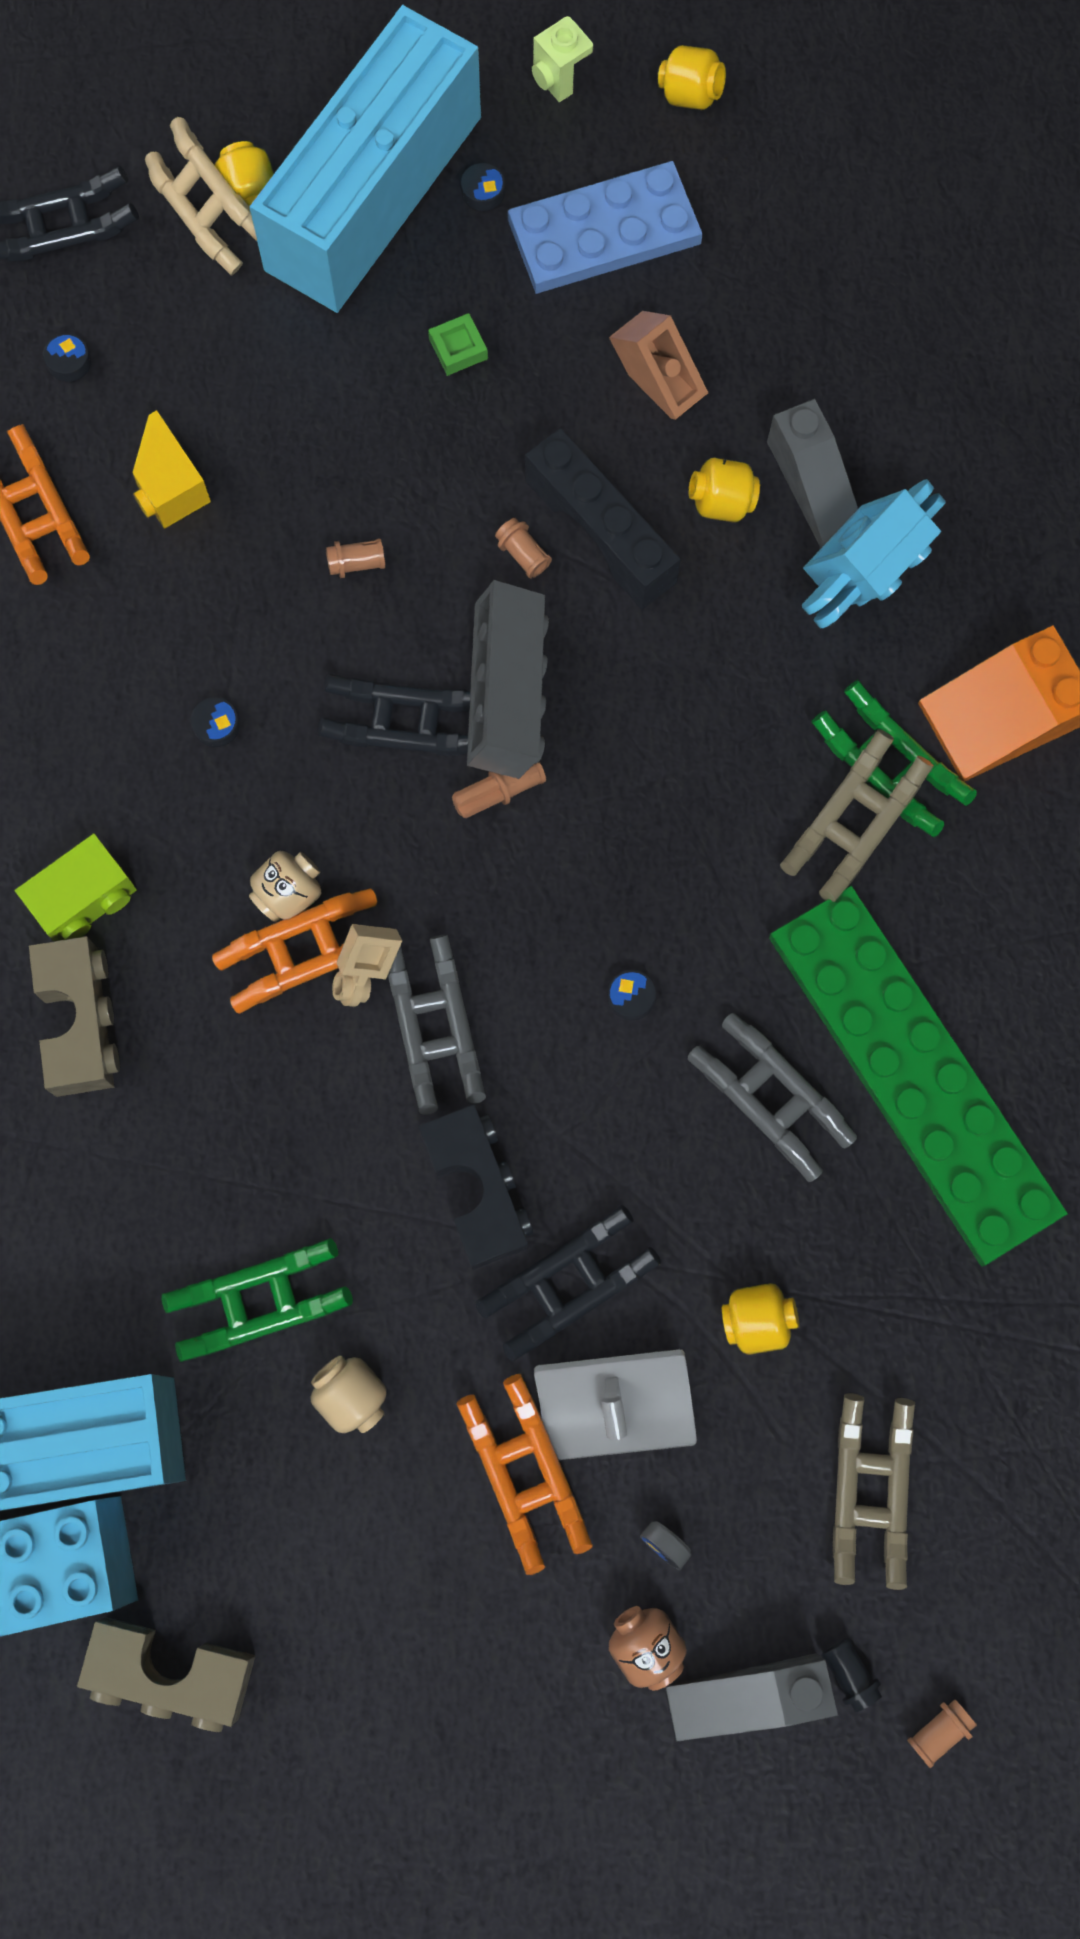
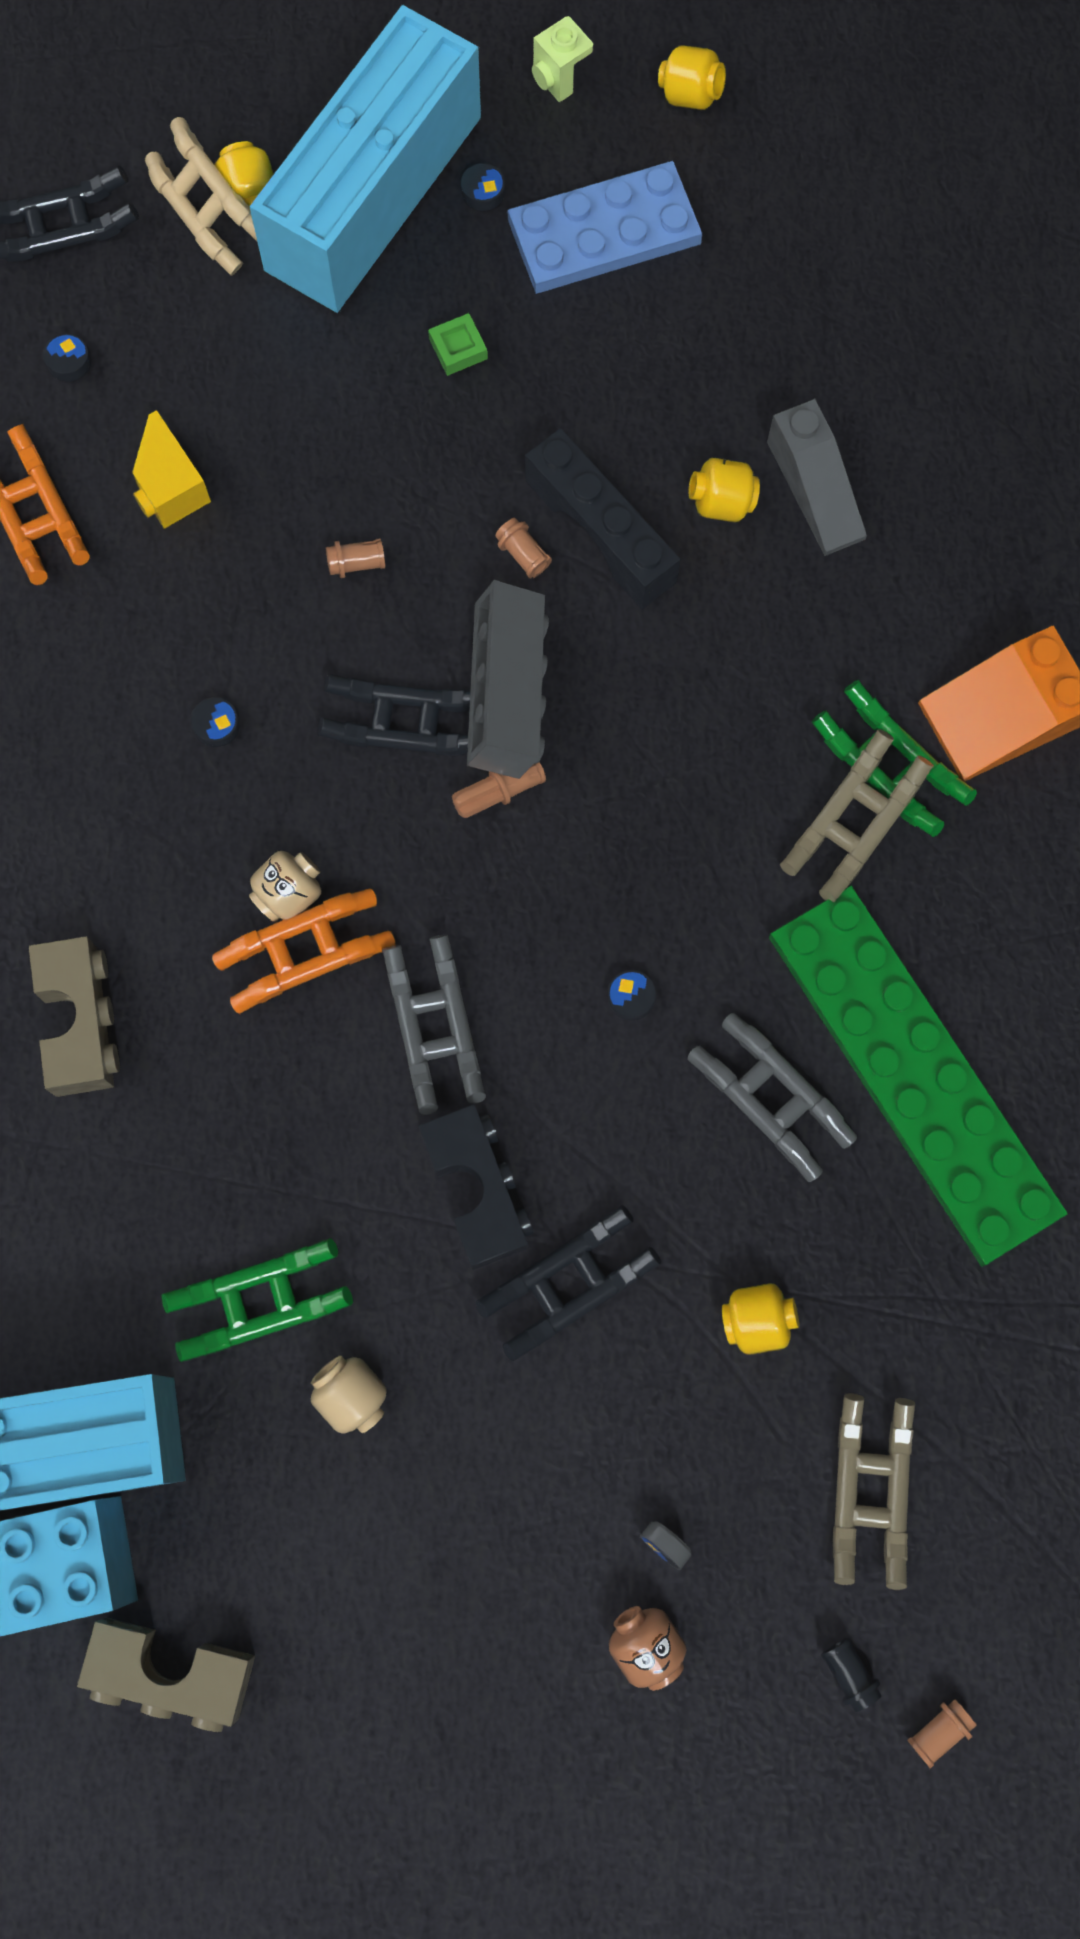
(76, 890): lime brick -> none
(365, 955): tan plate -> none
(554, 1488): orange piece -> none
(617, 1404): light grey shield -> none
(659, 362): nougat slope -> none
(752, 1699): slope -> none
(872, 551): medium azure brick -> none

